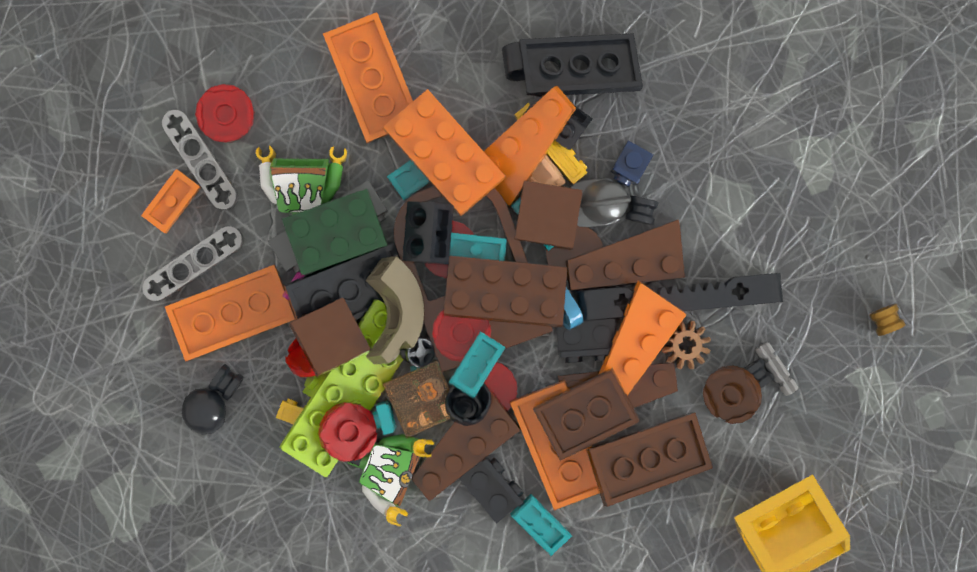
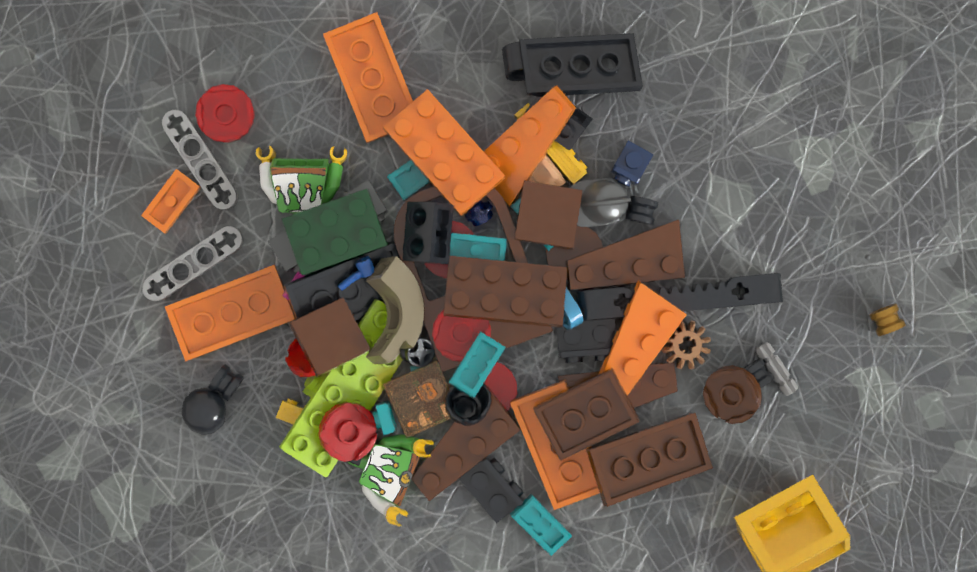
(365, 269): none -> blue hand
(479, 213): none -> clear blue plate

